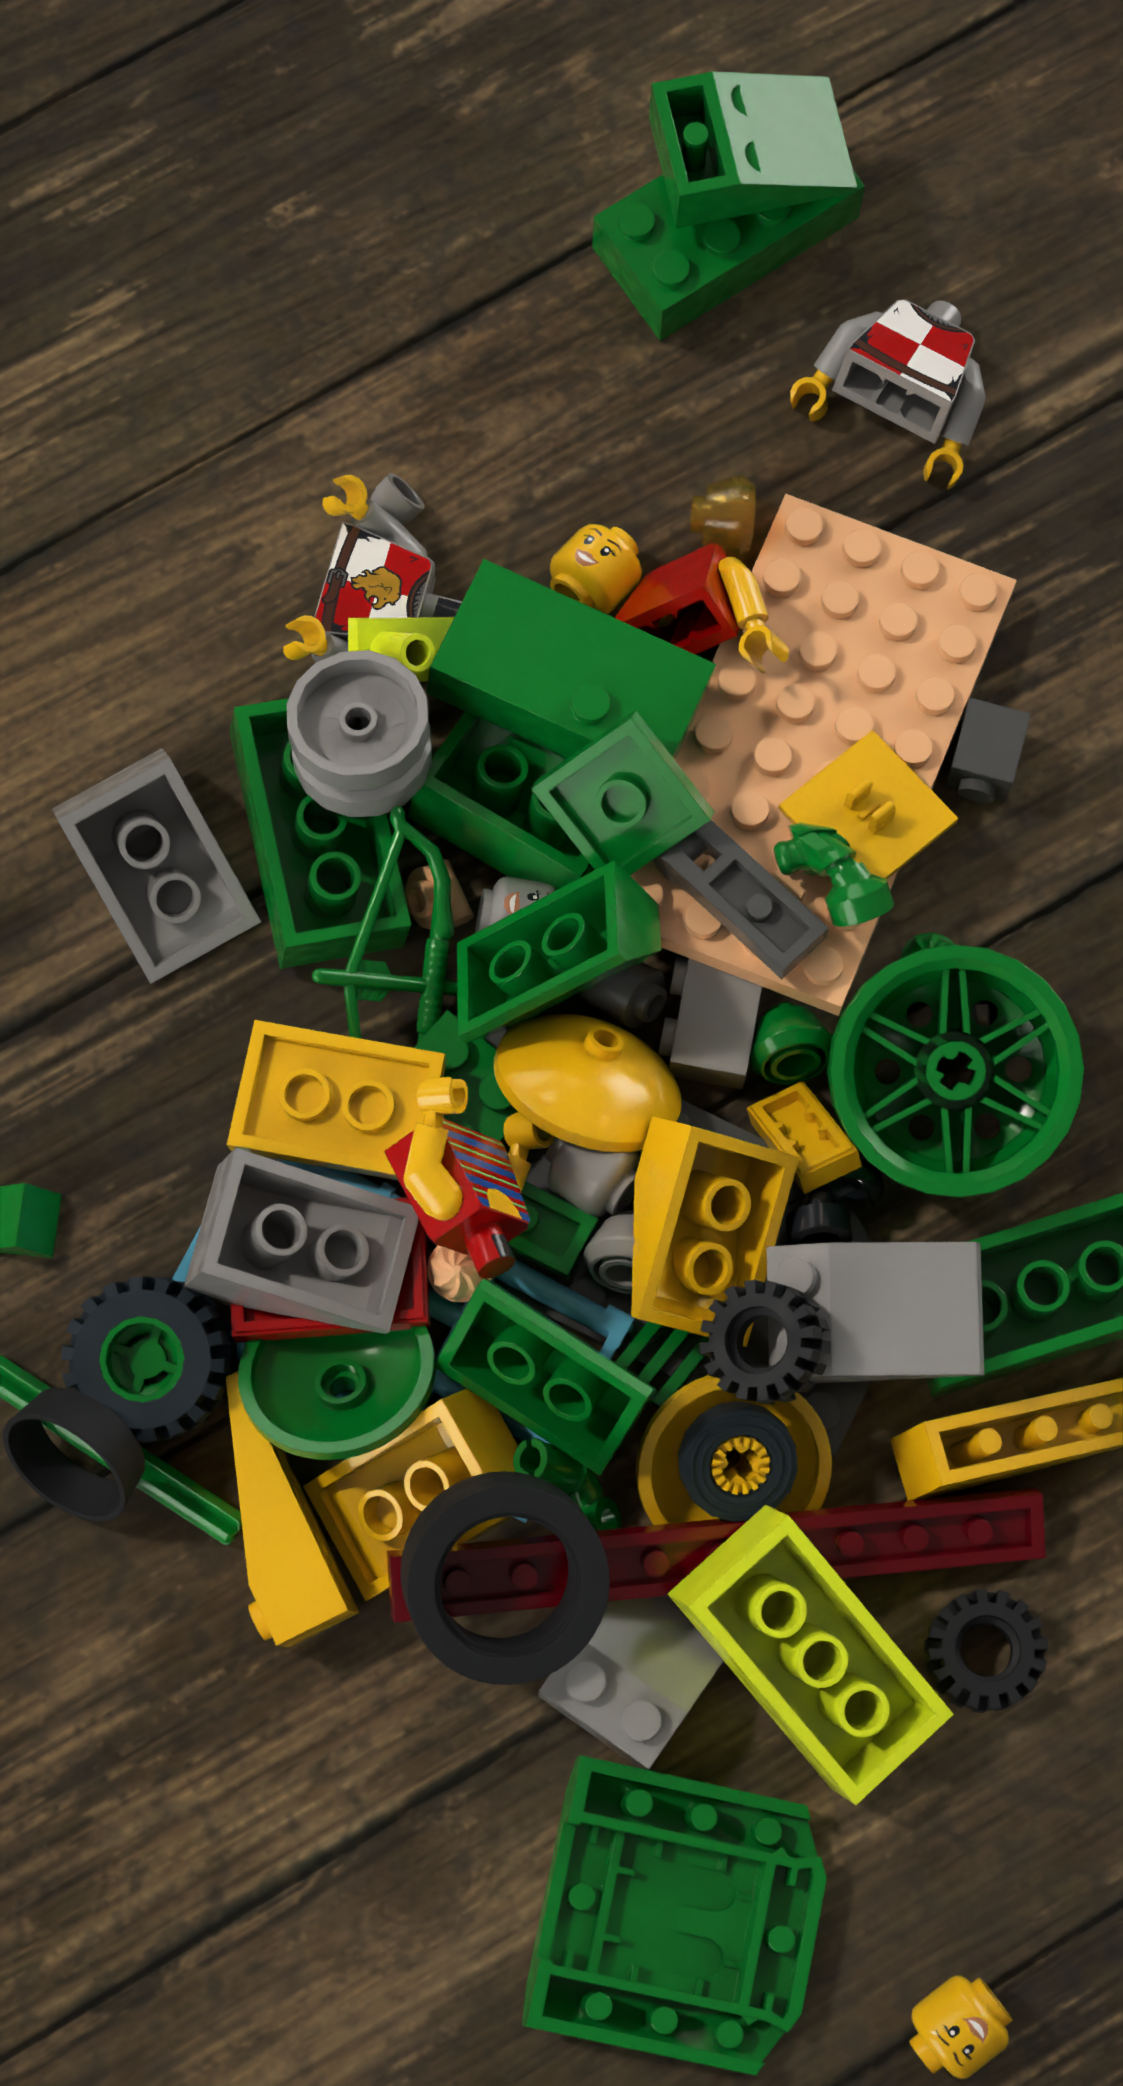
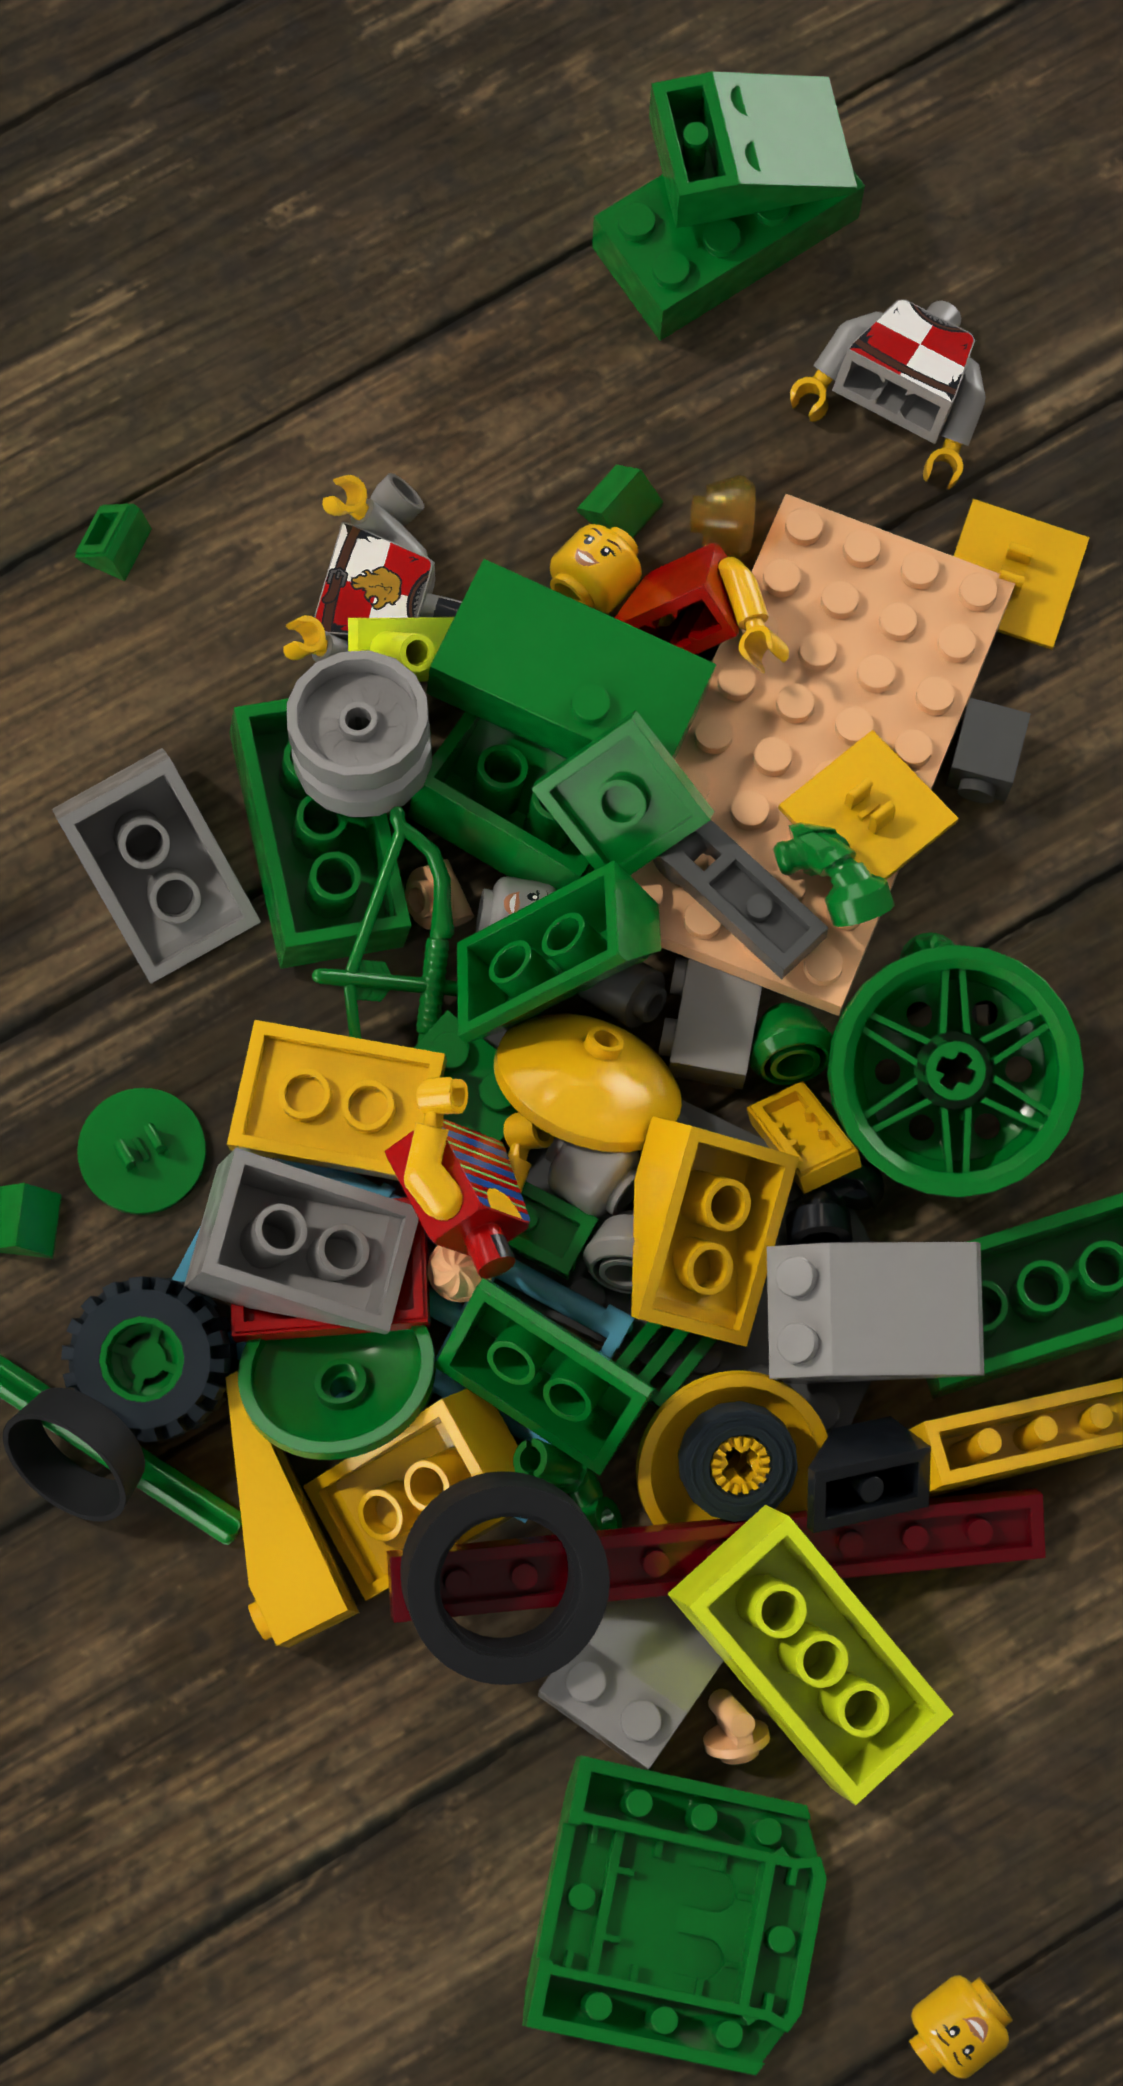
(114, 539): none -> green slope
(141, 1151): none -> green piece
(622, 501): none -> green slope
(727, 1335): black tyre -> none
(738, 1734): none -> light nougat plate
(867, 1474): none -> black slope
(1025, 1644): black tyre -> none
(1033, 556): none -> yellow piece

